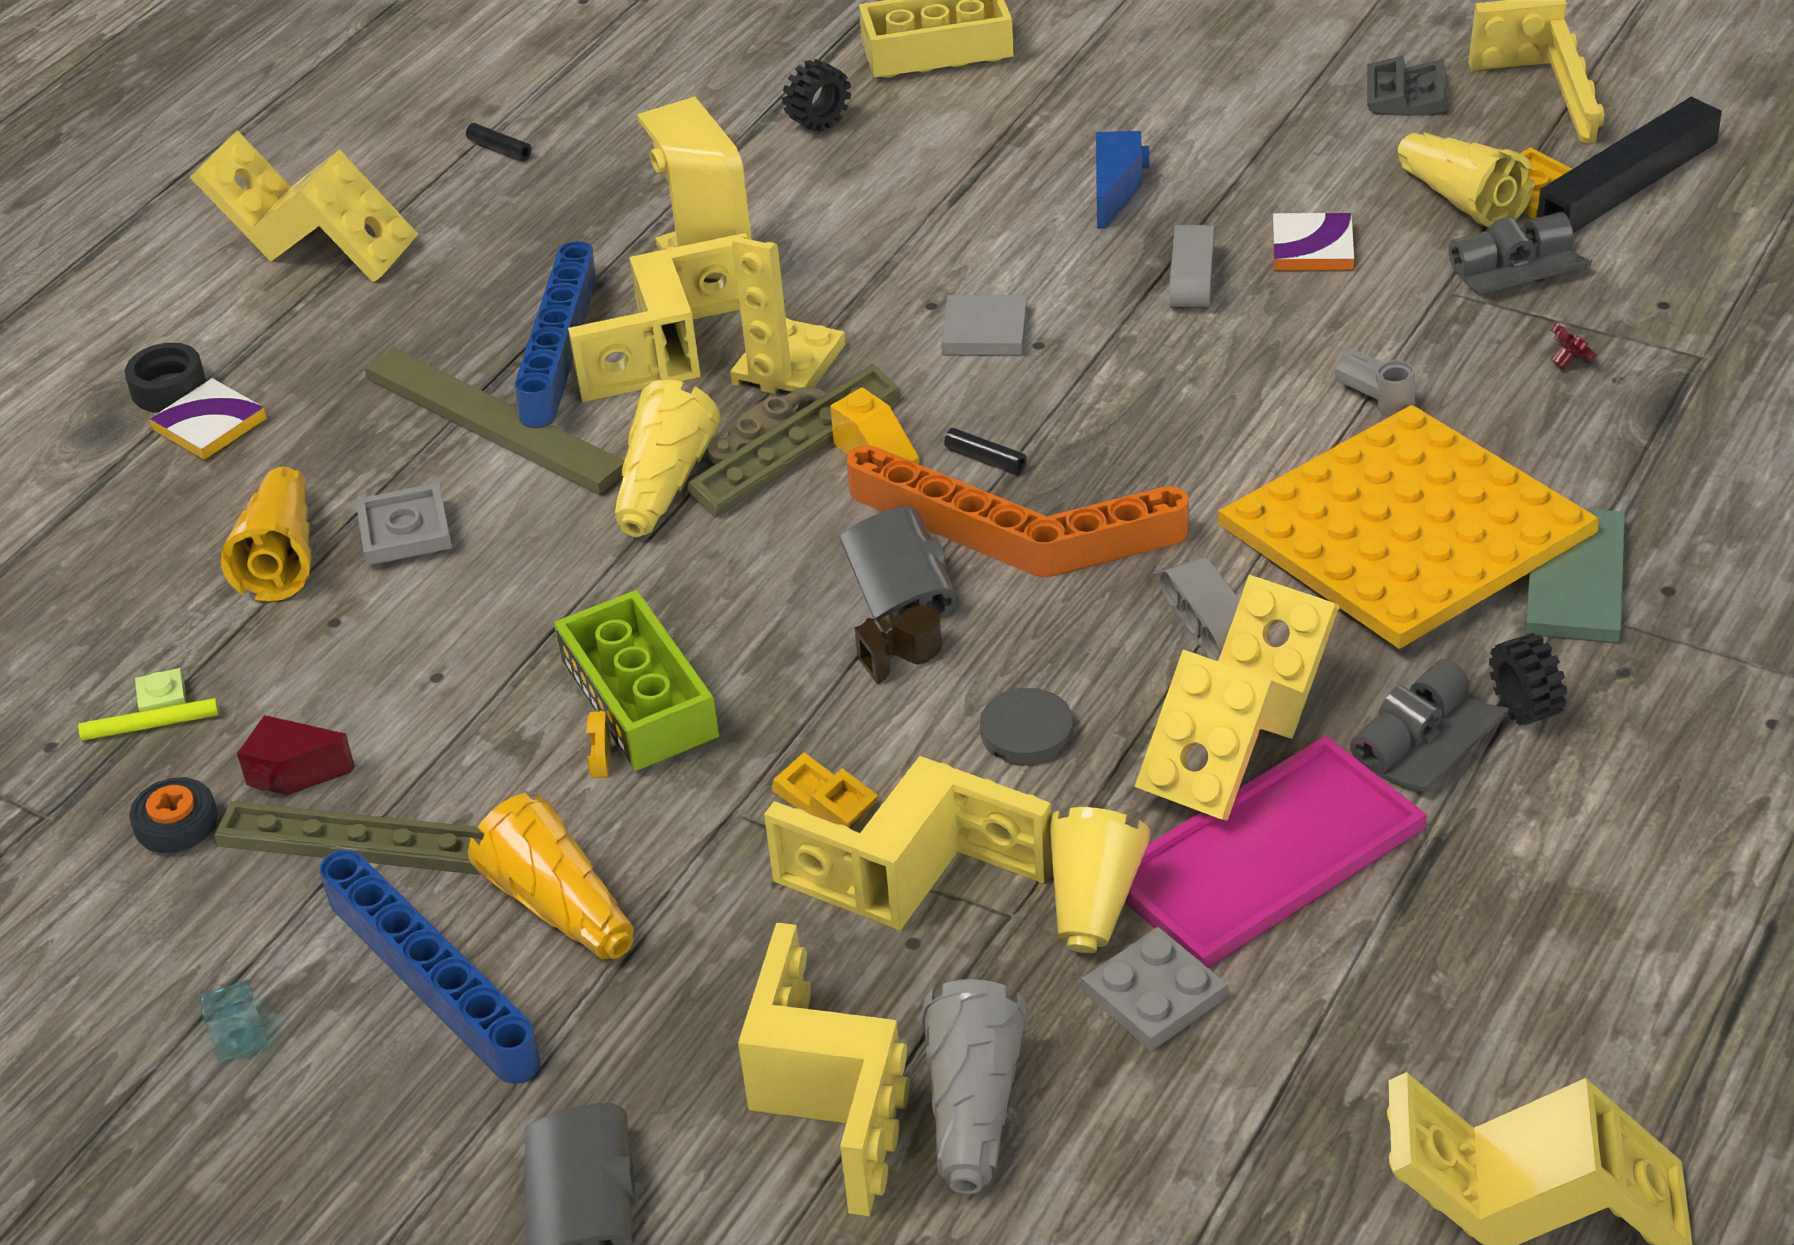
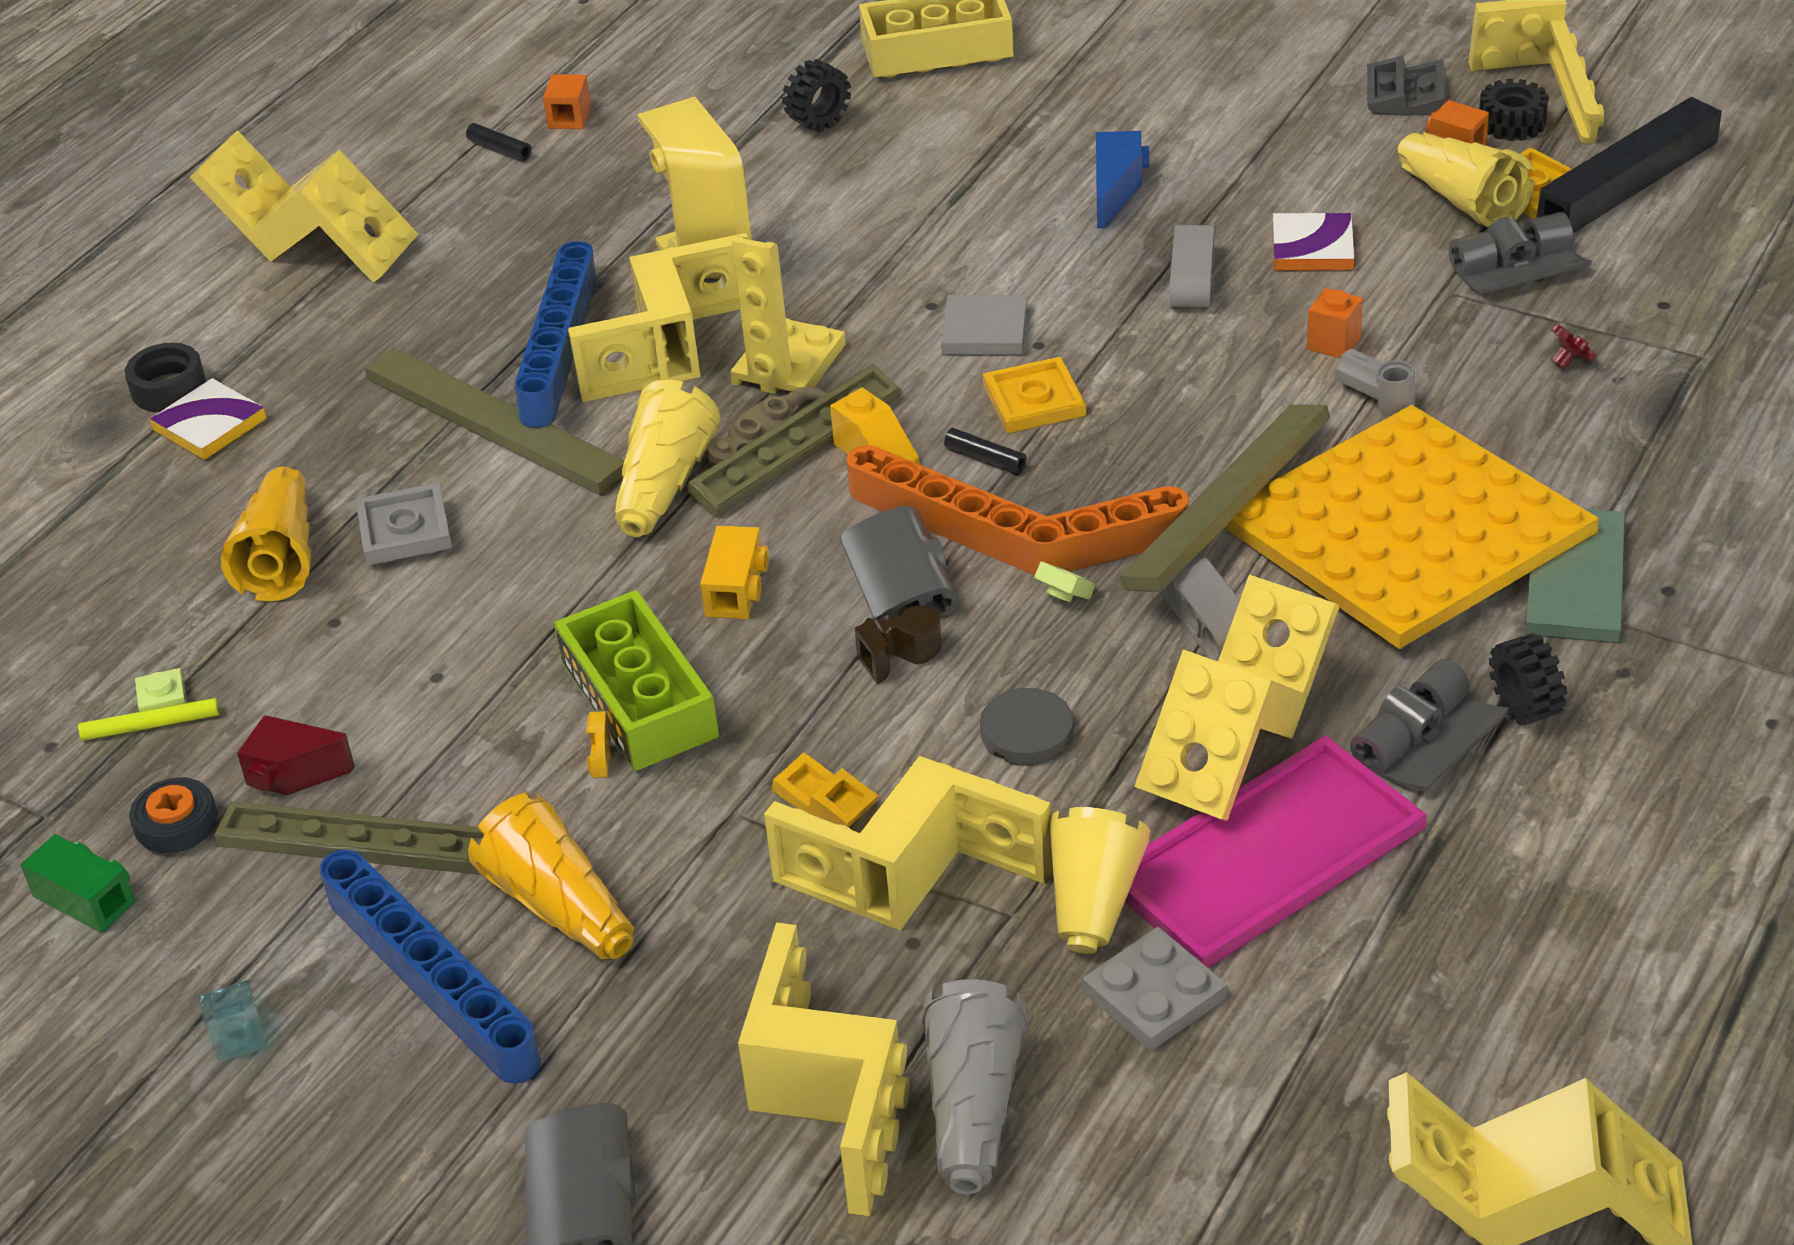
(78, 882): none -> green brick
(567, 101): none -> orange brick
(733, 572): none -> yellow brick
(1034, 394): none -> yellow tile
(1064, 583): none -> yellowish green plate
(1224, 499): none -> olive tile
(1334, 322): none -> orange brick
(1459, 123): none -> orange brick
(1514, 109): none -> black tyre

